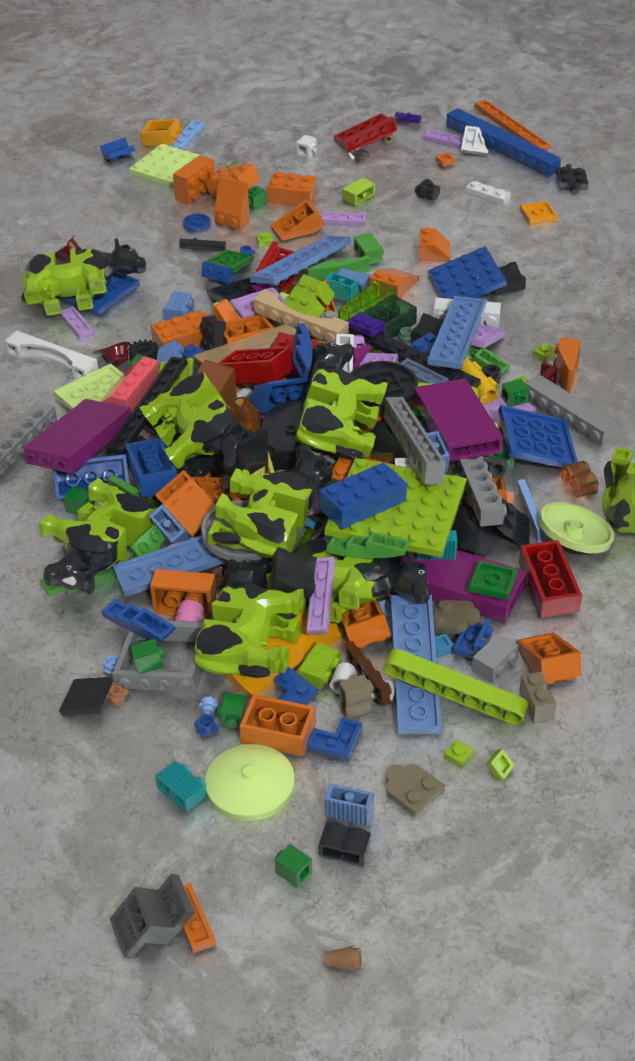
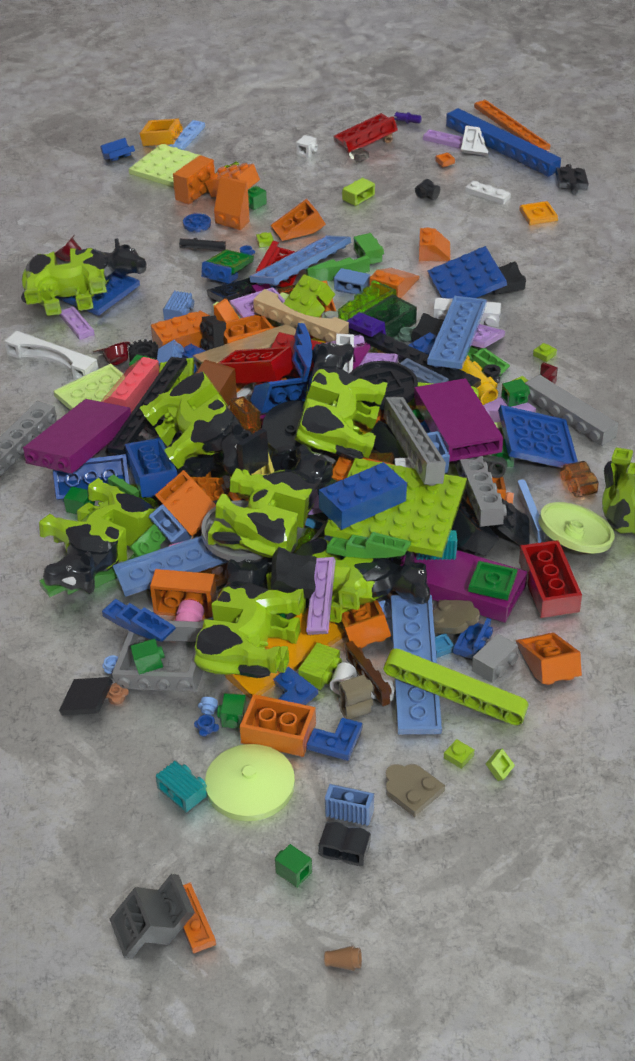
(291, 188): orange brick -> none
(343, 287): teal brick -> none
(344, 218): lavender tile -> none
(541, 702): dark tan brick -> none
(567, 361): orange slope -> none

